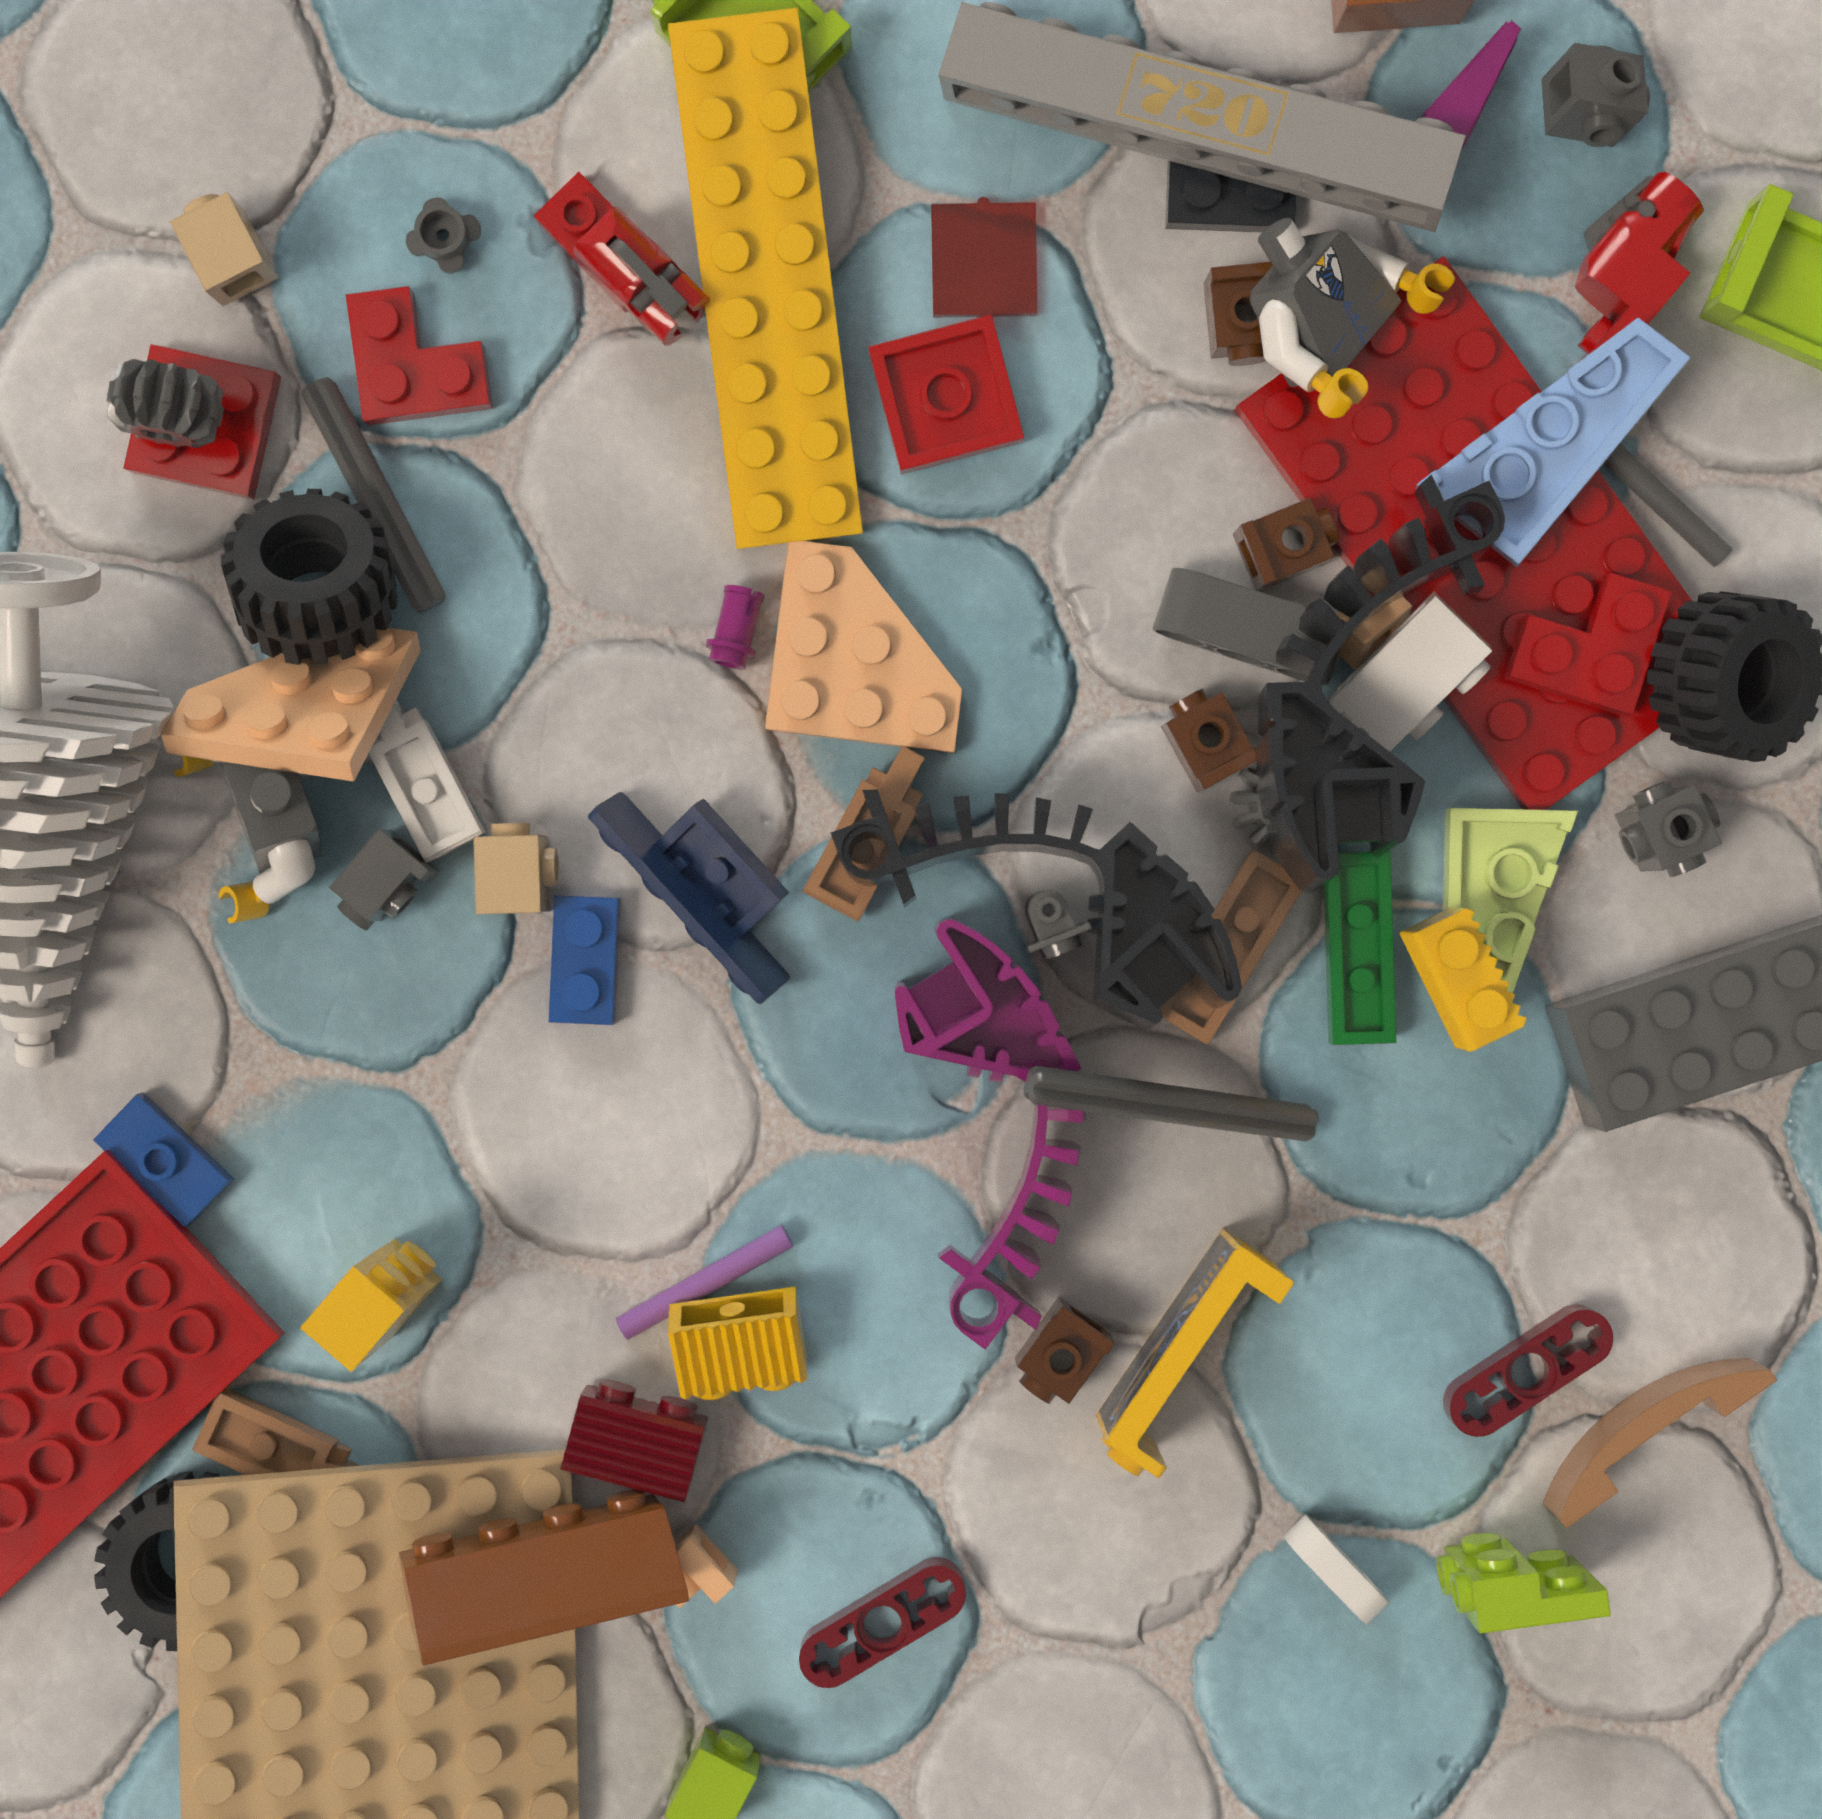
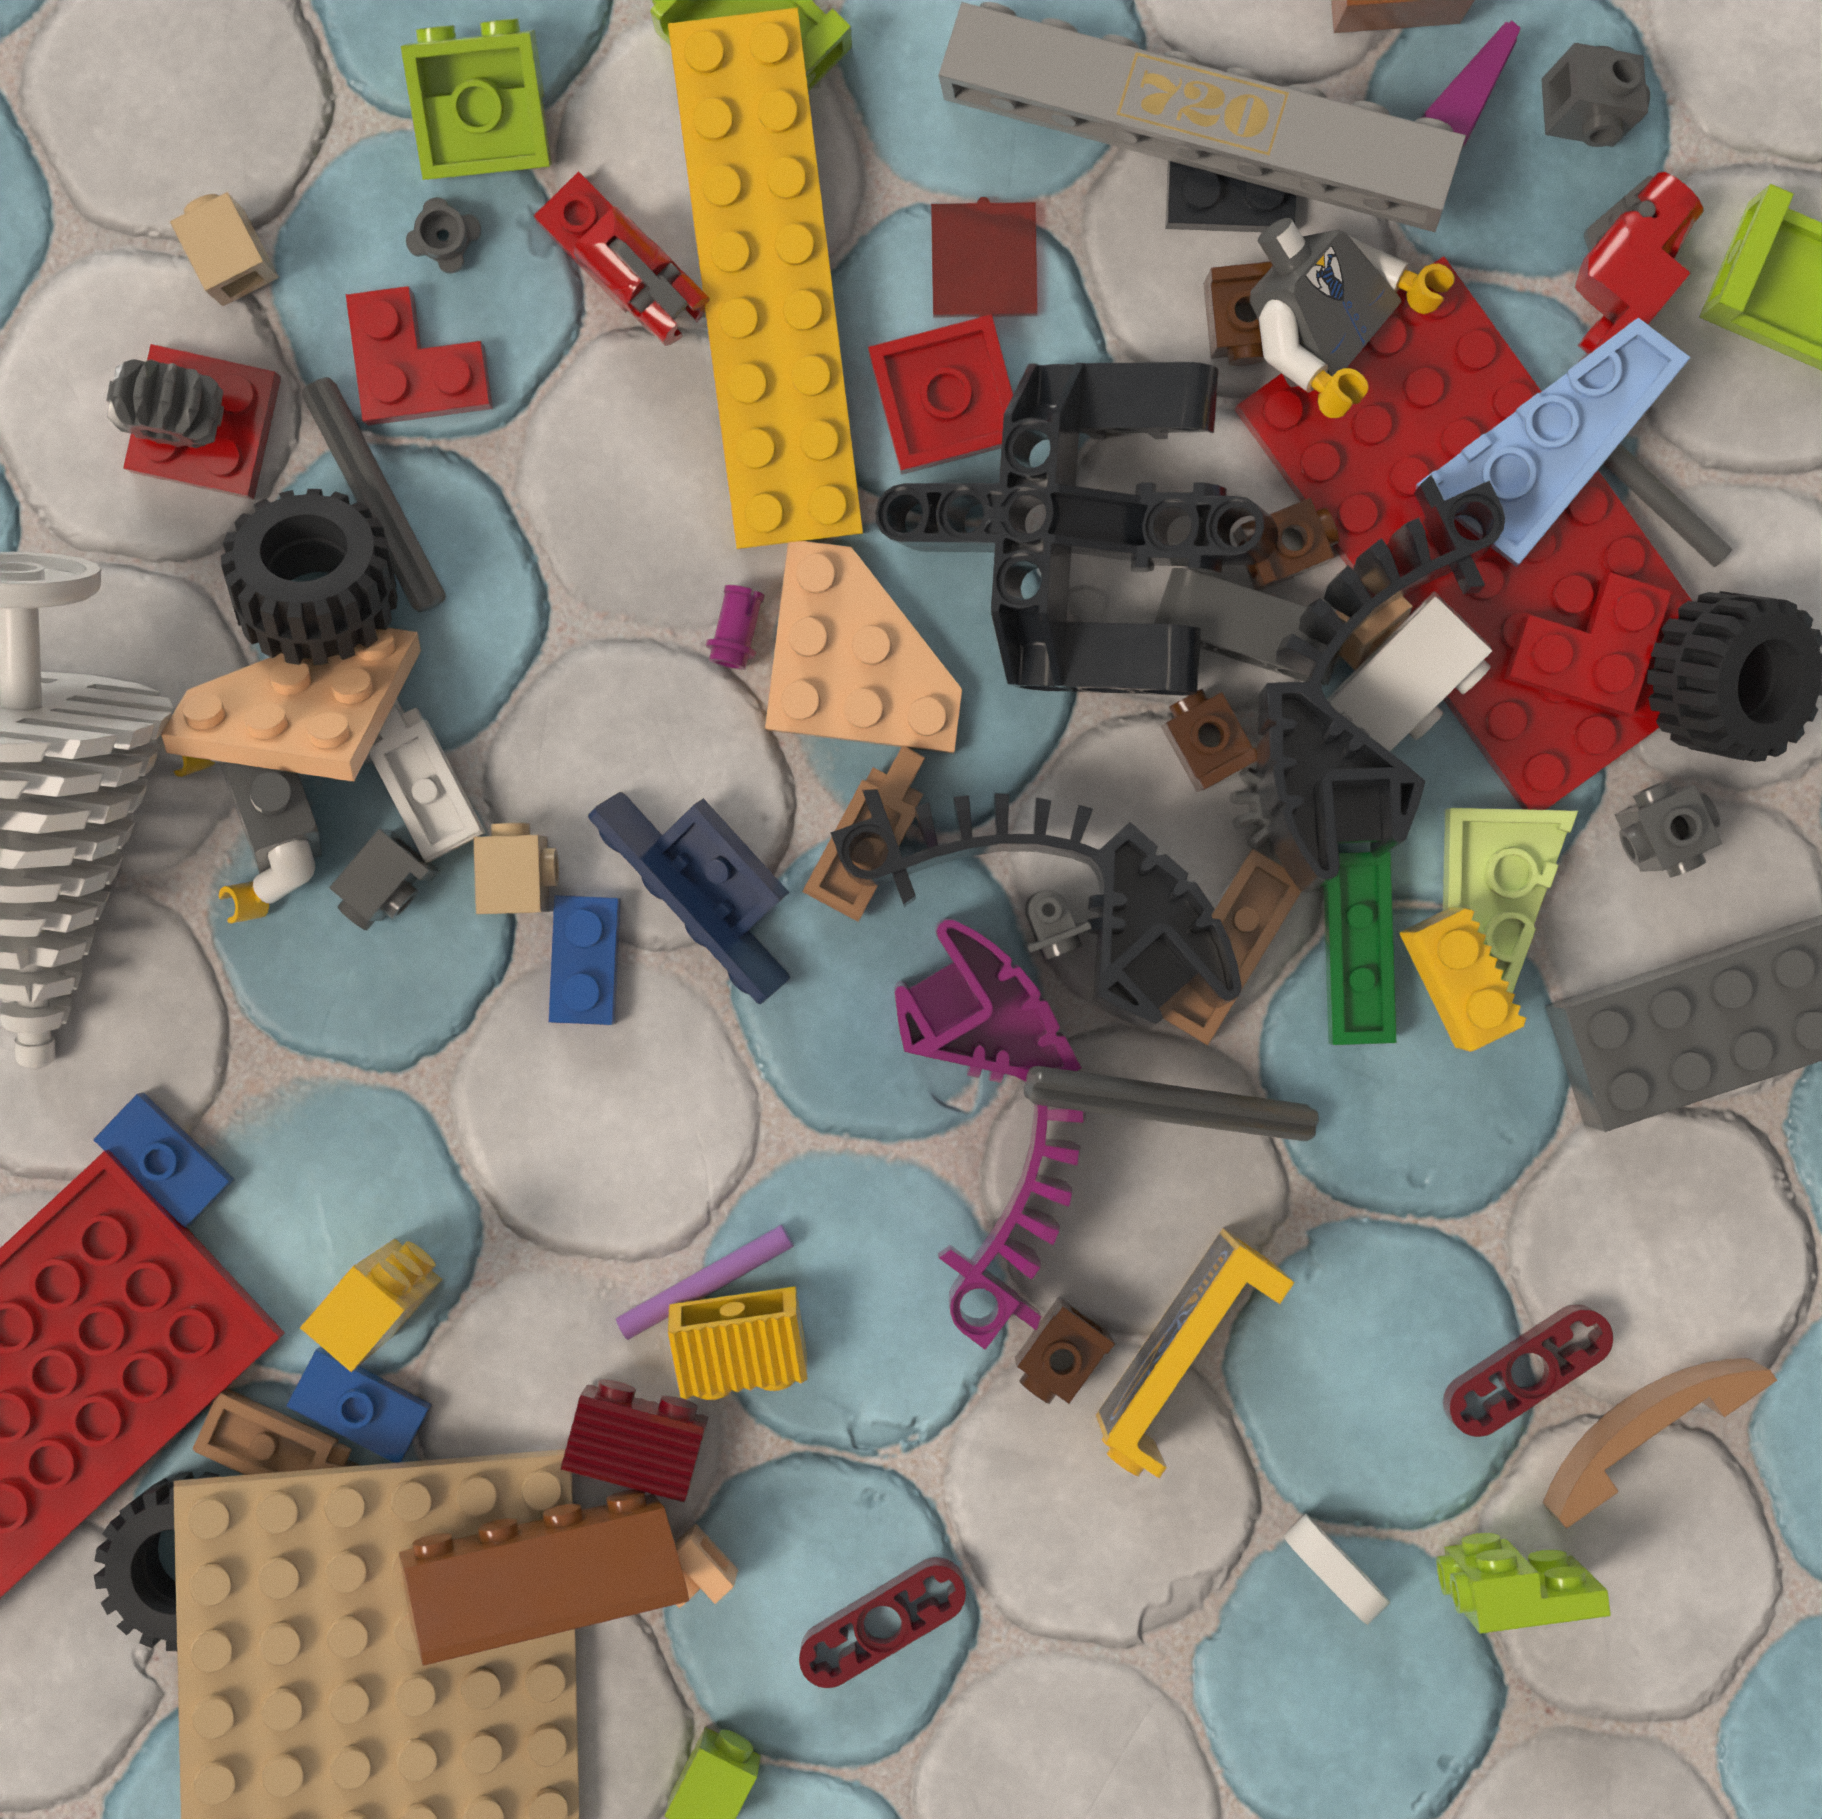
(359, 1406): none -> blue plate
(476, 100): none -> lime plate
(1033, 633): none -> black piece

